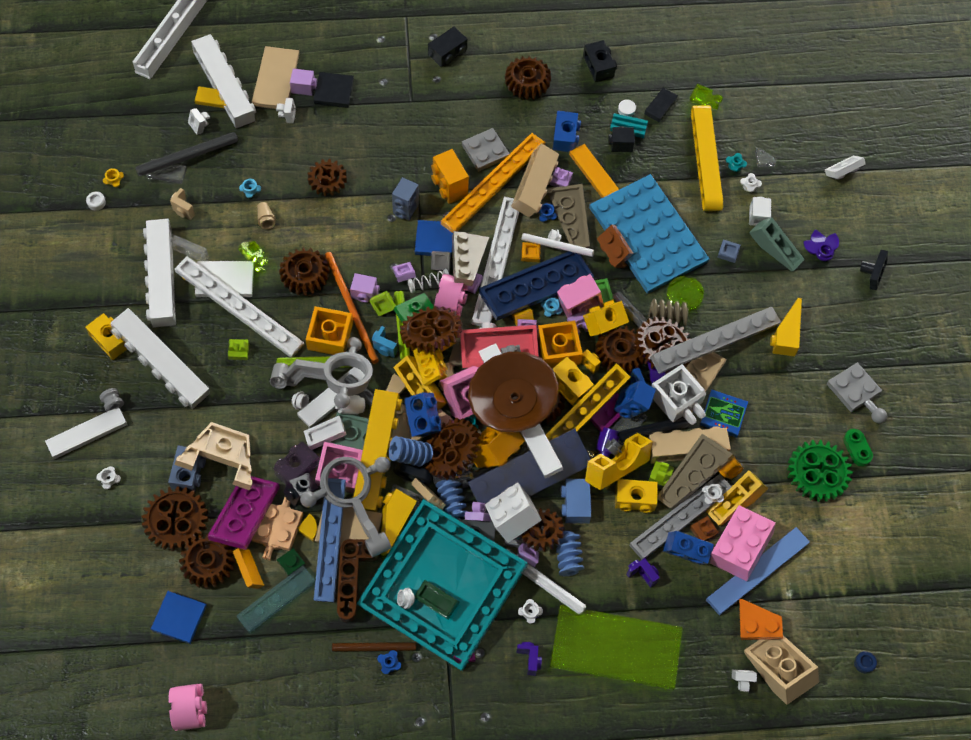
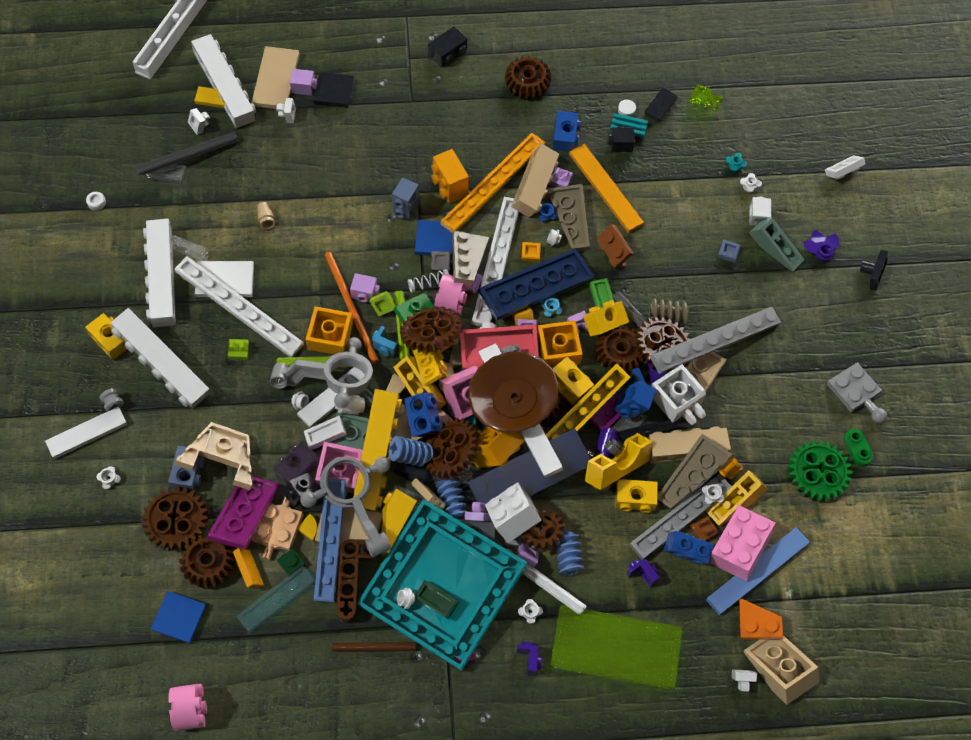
(113, 173): yellow plate -> none
(181, 207): tan bracket -> none
(250, 183): medium azure plate -> none
(254, 253): clear neon green plate -> none
(305, 282): reddish brown gear -> none
(327, 177): reddish brown gear -> none
(383, 659): blue plate -> none
(404, 272): lavender tile -> none
(485, 149): light grey plate -> none
(556, 244): white bar -> none
(577, 501): medium blue brick -> none
(580, 296): bright pink brick -> none
(590, 361): yellow plate -> none
(599, 60): black brick -> none
(653, 231): dark azure plate -> none
(661, 473): lime tile -> none
(685, 290): clear neon green tile -> none
(706, 158): yellow beam -> none
(724, 412): tile -> none
(764, 159): clear tile -> none
(787, 335): yellow slope -> none
(865, 662): dark blue tile -> none

